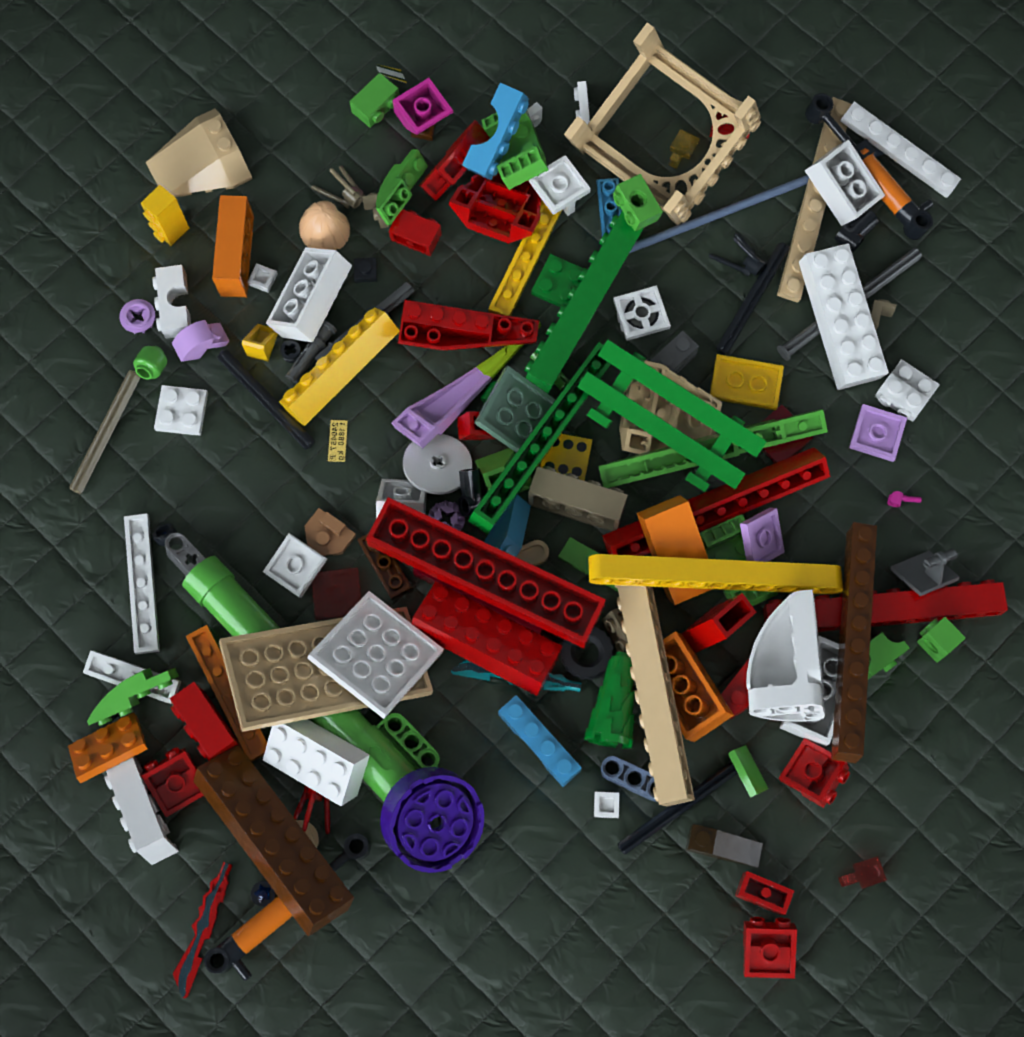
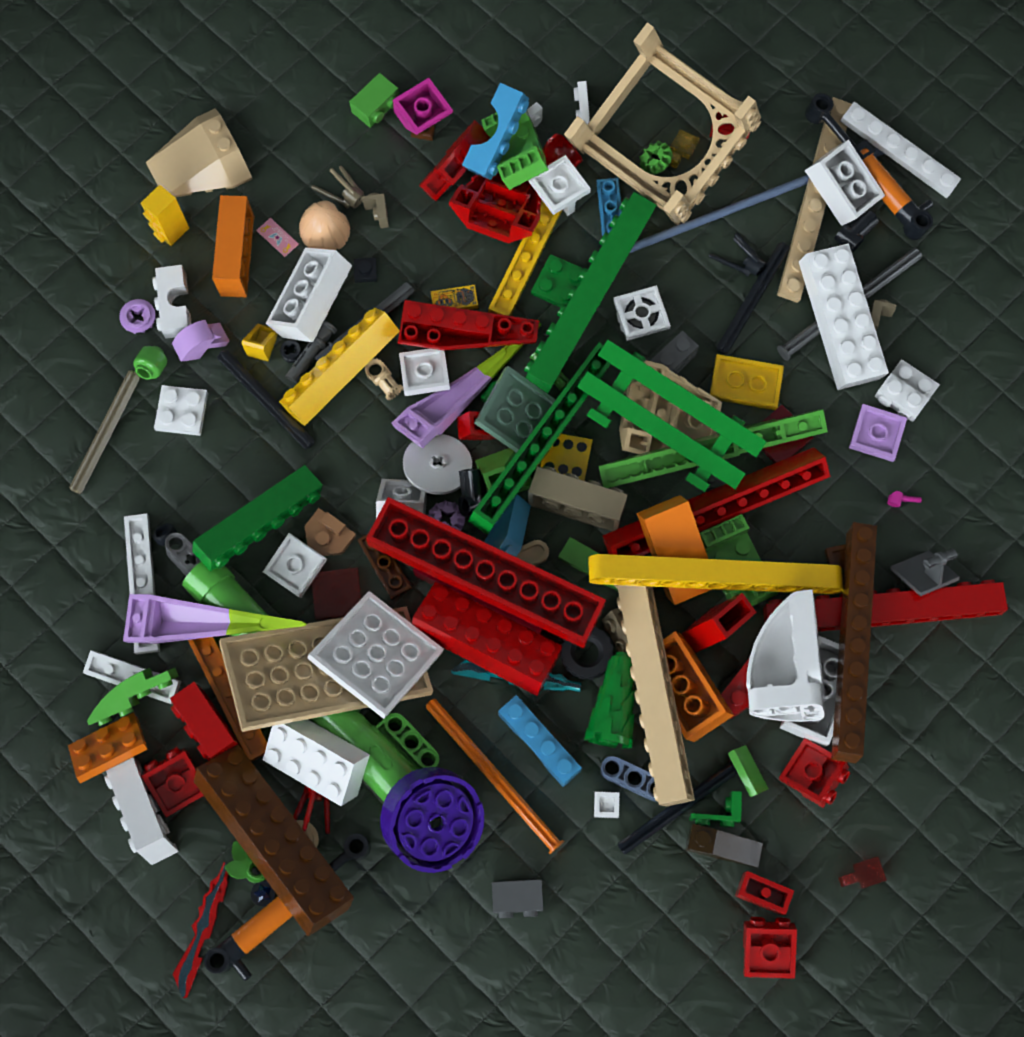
(164, 620): none -> lavender plate
(242, 865): none -> bright green plate
(257, 518): none -> green brick
(262, 278): white tile -> none
(277, 237): none -> bright pink sticker
(337, 440): clear yellow sticker -> none
(384, 379): none -> tan connector
(391, 73): sticker -> none
(397, 185): bright green slope -> none
(415, 232): red brick -> none
(424, 371): none -> white plate
(457, 297): none -> tile
(494, 776): none -> orange axle
(517, 897): none -> dark grey brick
(558, 147): none -> red helmet
(637, 190): bright green brick -> none
(656, 166): none -> bright green gear
(732, 805): none -> green bracket
(762, 536): lavender plate -> none
(836, 555): none -> reddish brown tile
(884, 653): bright green brick -> none
(940, 638): bright green brick -> none

